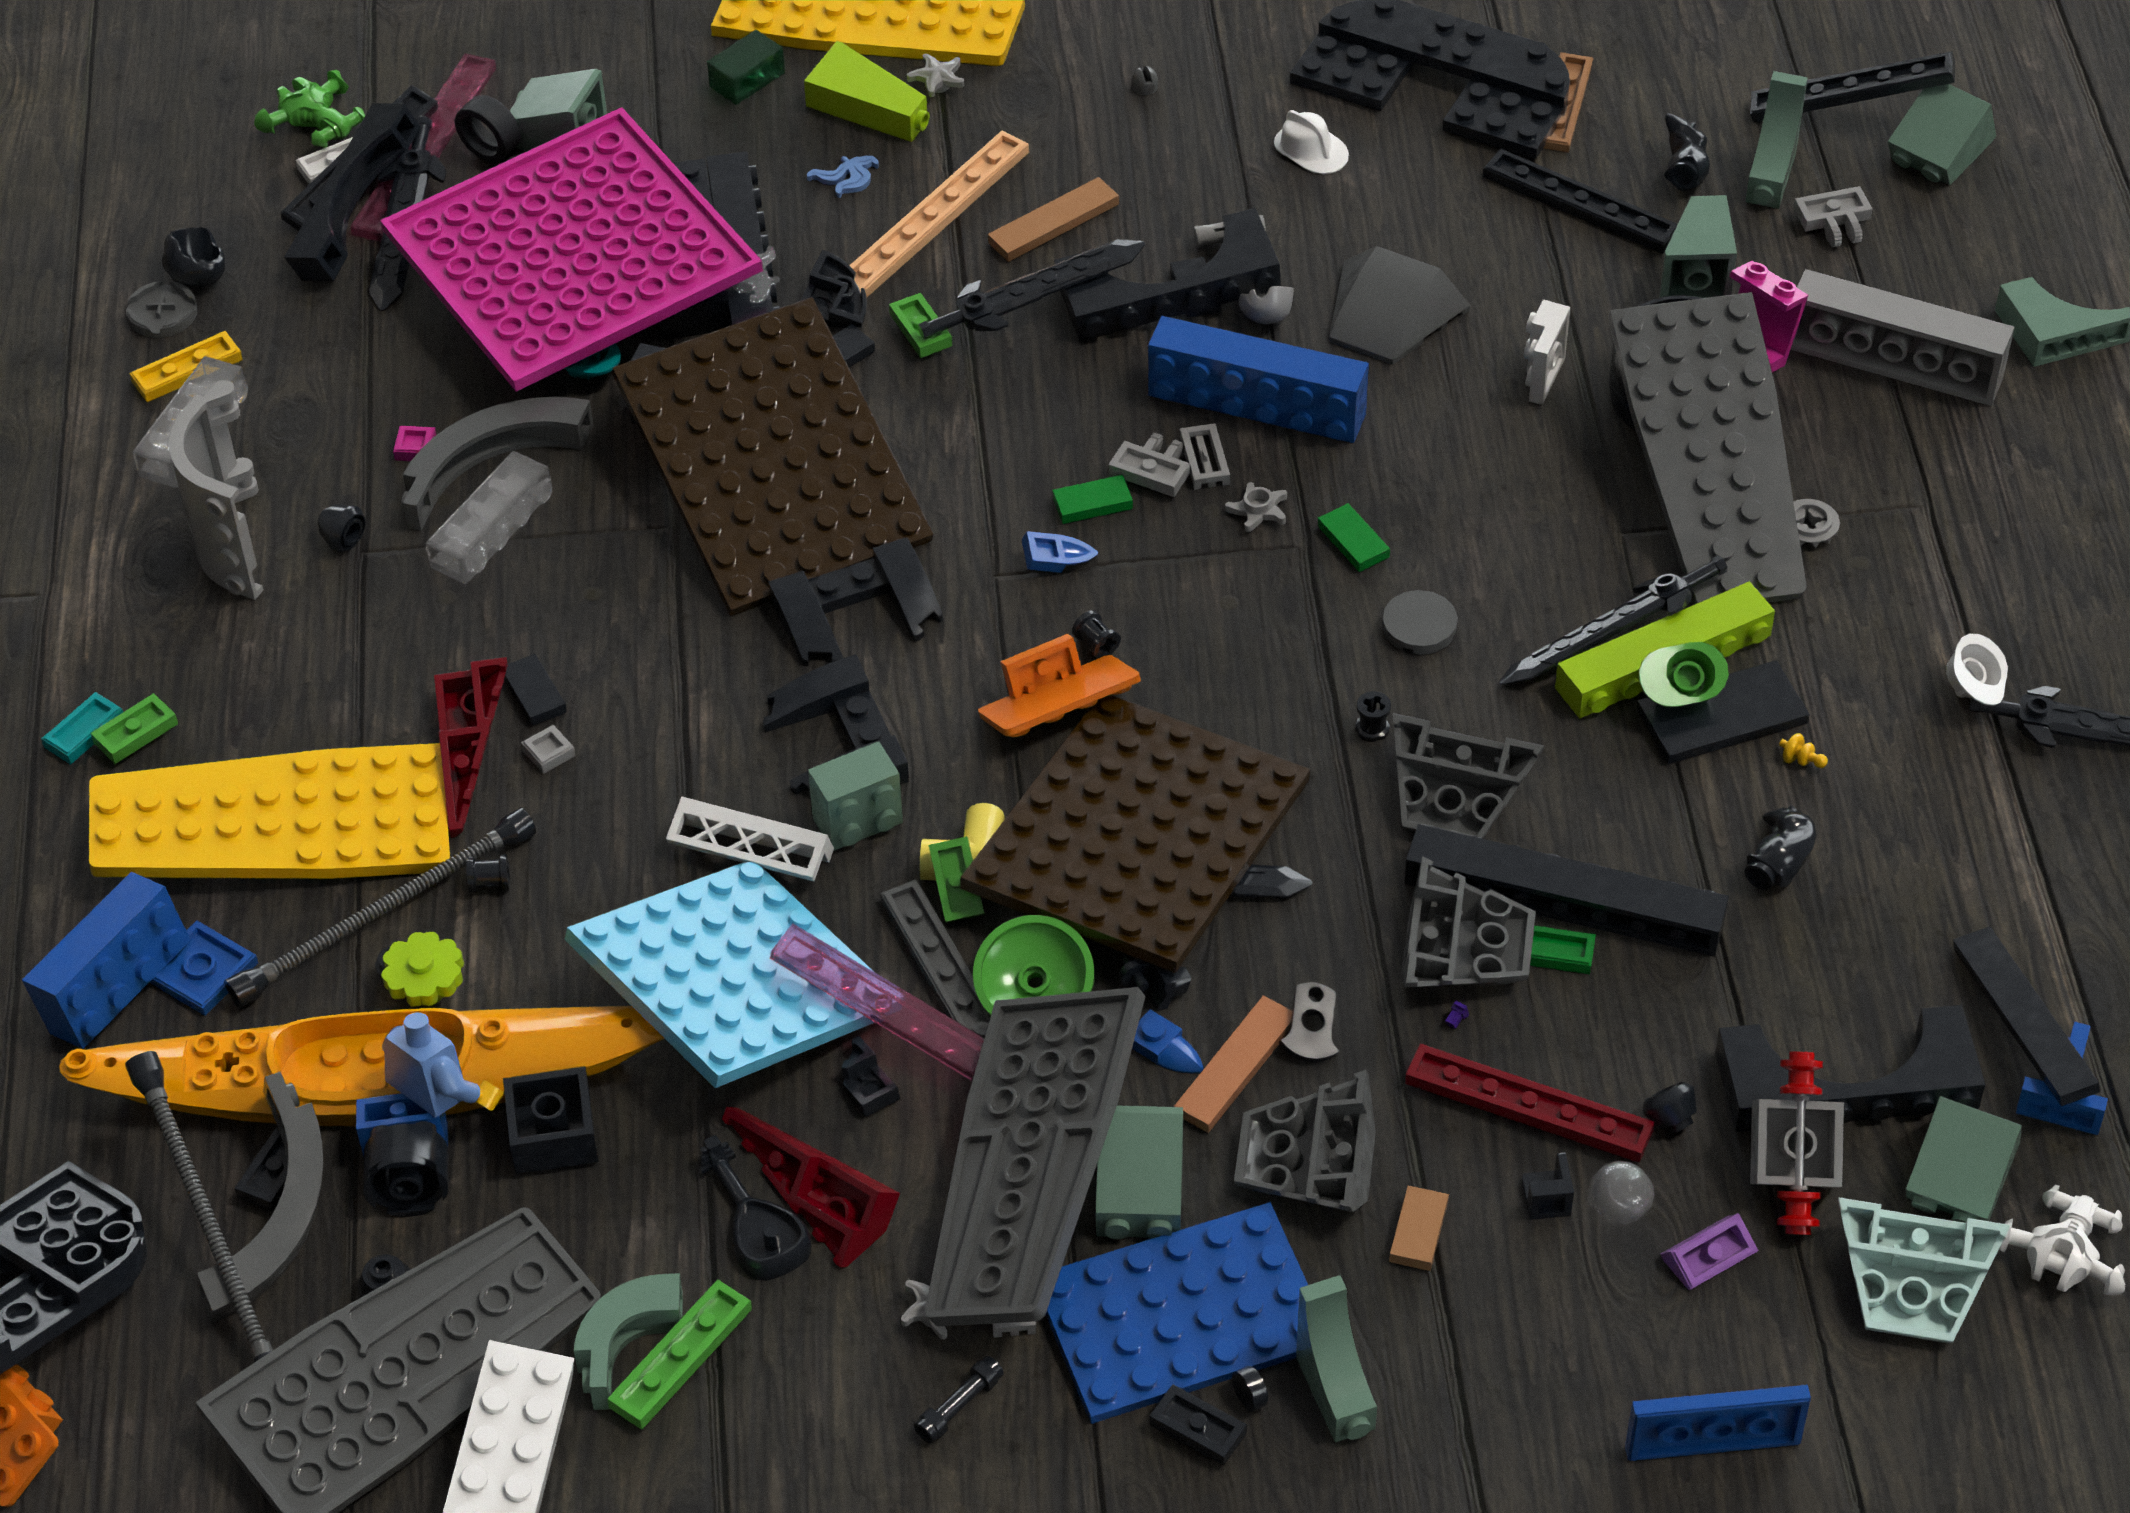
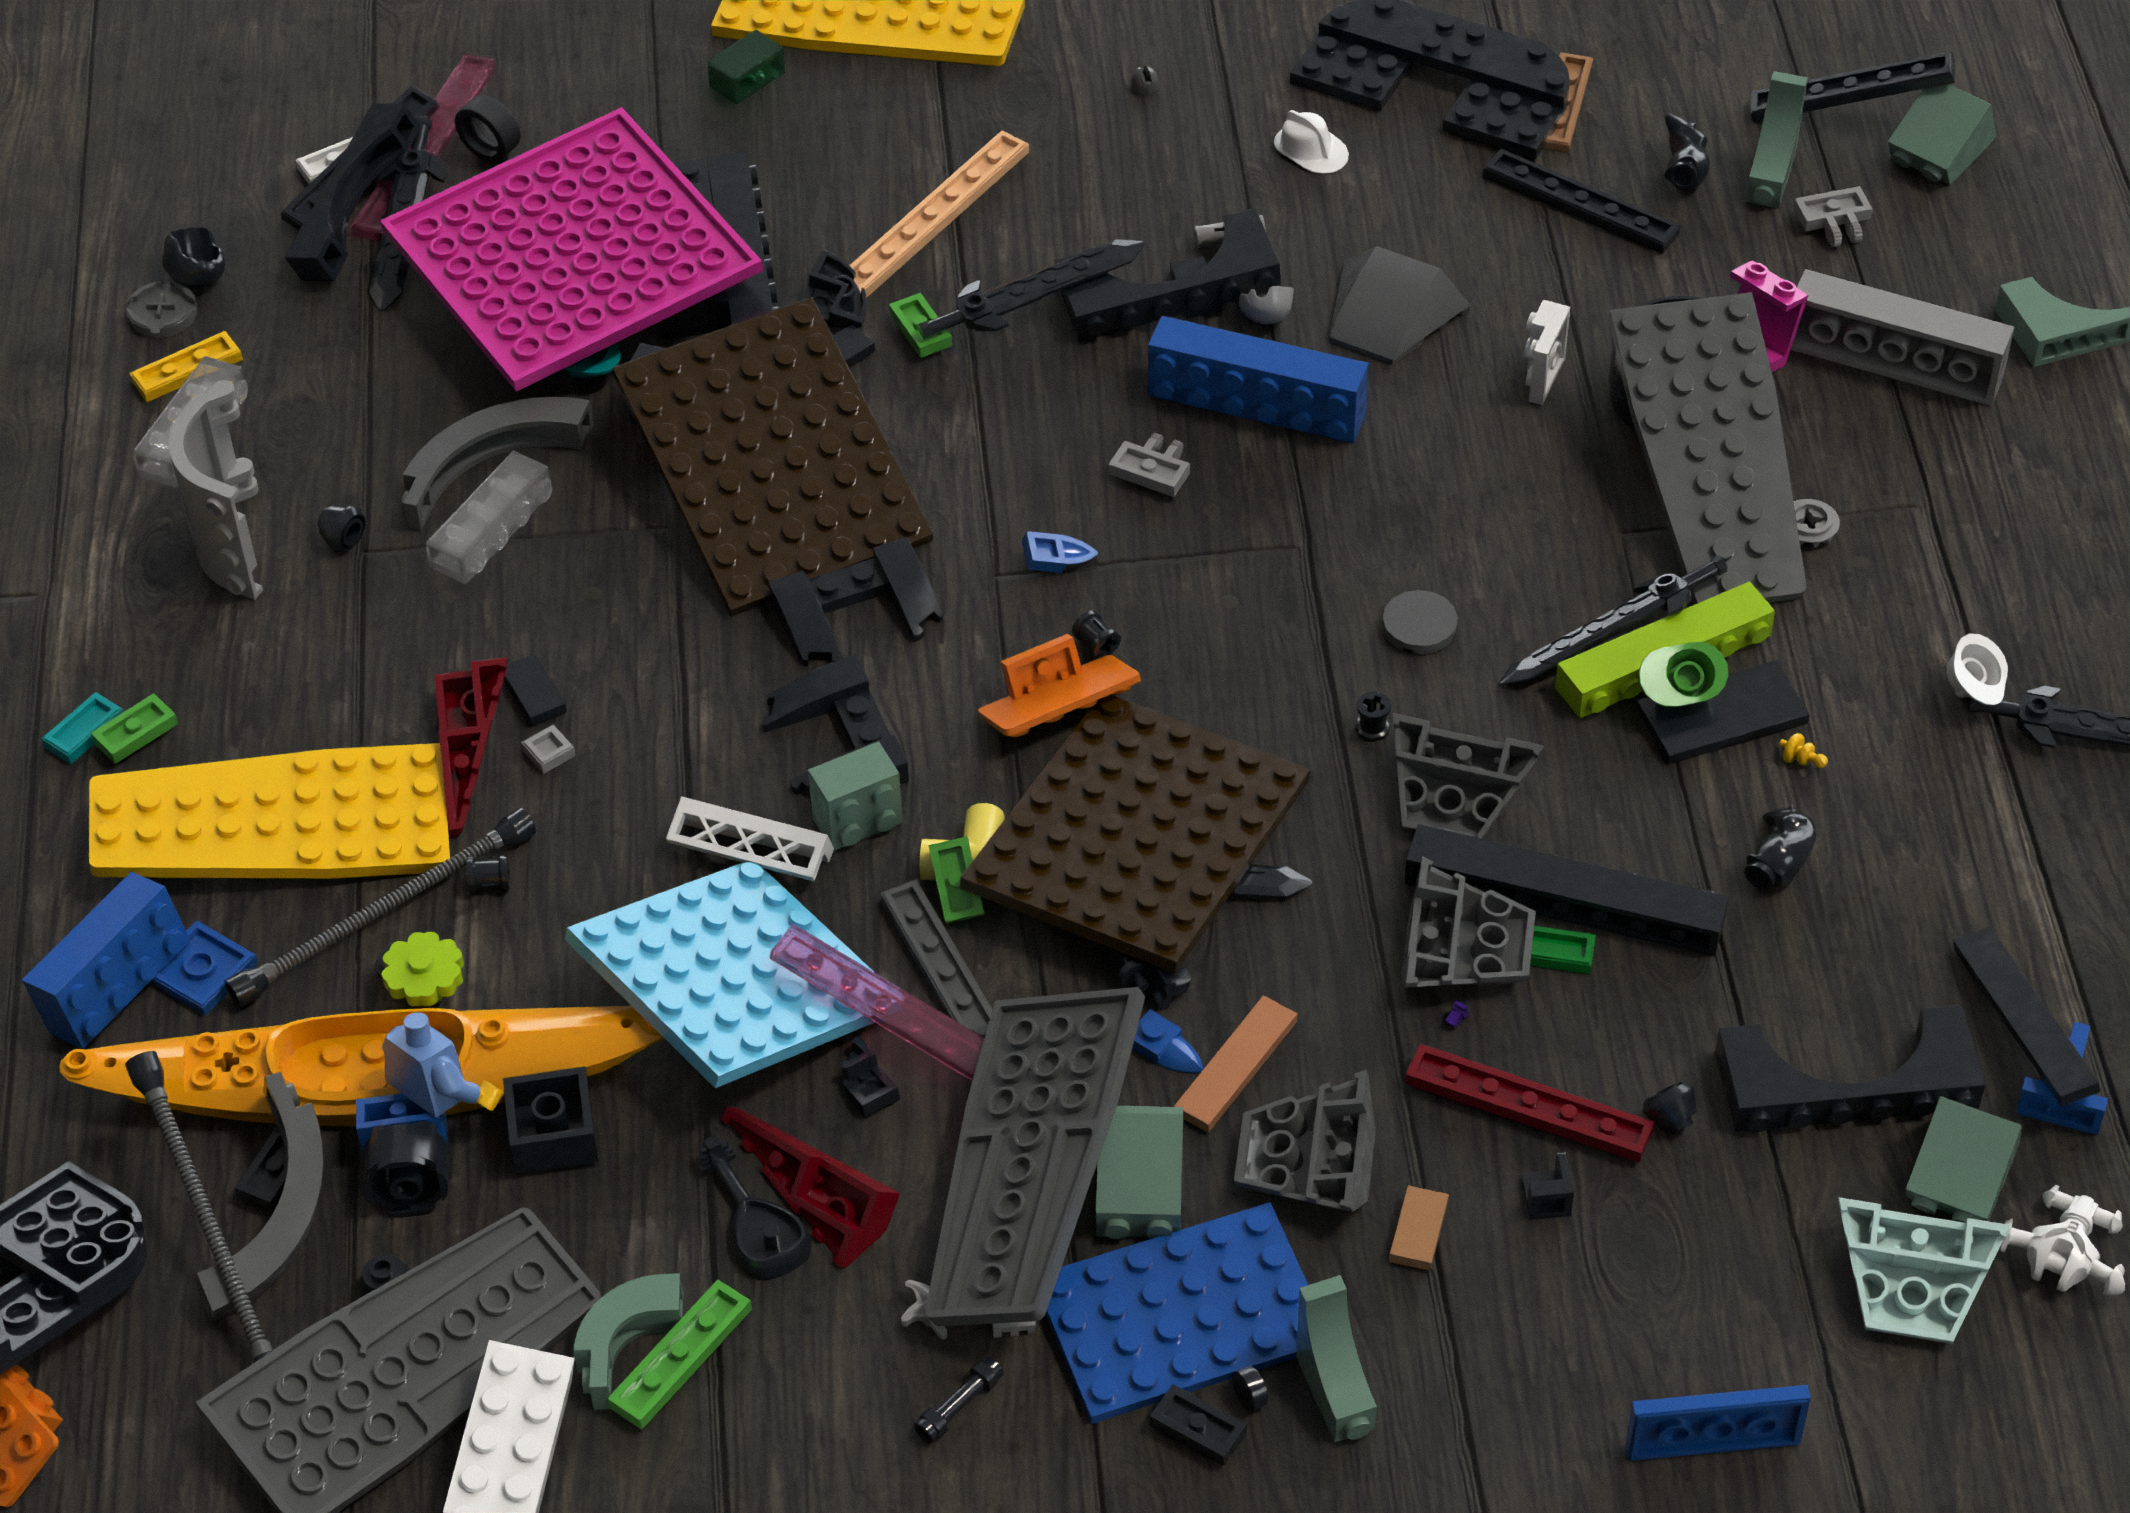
(311, 108): bright green piece -> none
(411, 440): dark pink tile -> none
(557, 106): sand green slope -> none
(760, 282): clear piece -> none
(855, 167): medium blue piece -> none
(865, 94): lime slope -> none
(937, 76): light grey animal -> none
(1031, 949): bright green dish -> none
(1053, 219): medium nougat tile -> none
(1092, 499): green tile -> none
(1208, 476): light grey tile -> none
(1258, 505): light grey animal -> none
(1301, 1042): piece -> none
(1353, 537): green tile -> none
(1621, 1192): clear hair -> none
(1701, 251): sand green slope -> none
(1710, 1251): medium lavender slope -> none
(1797, 1143): light grey brick -> none

